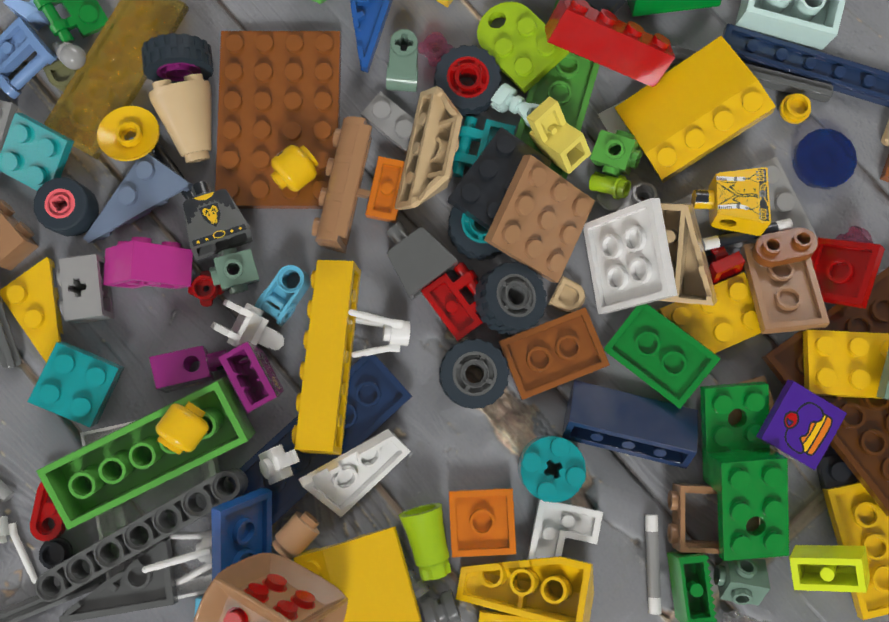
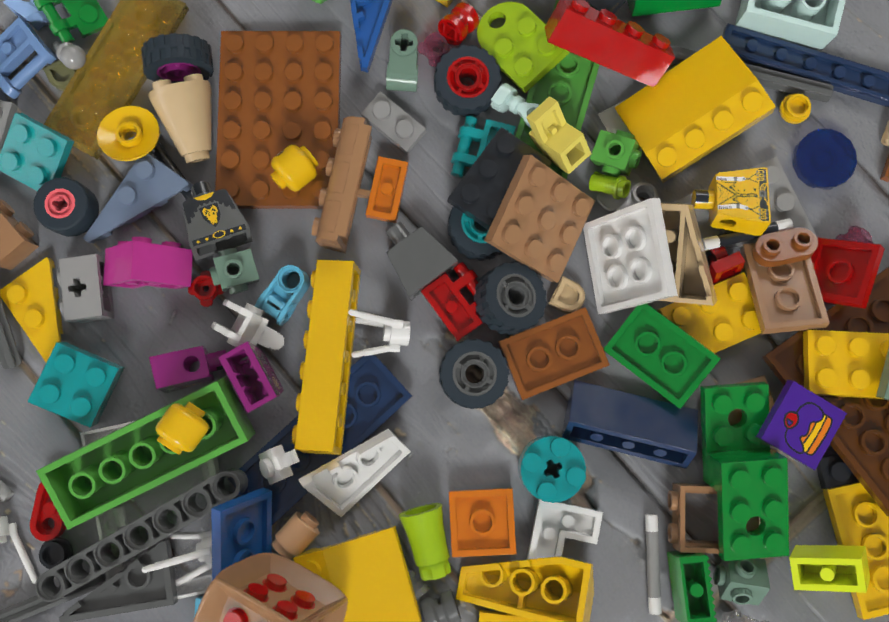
(430, 149): tan wedge -> none
(460, 22): none -> red wheel

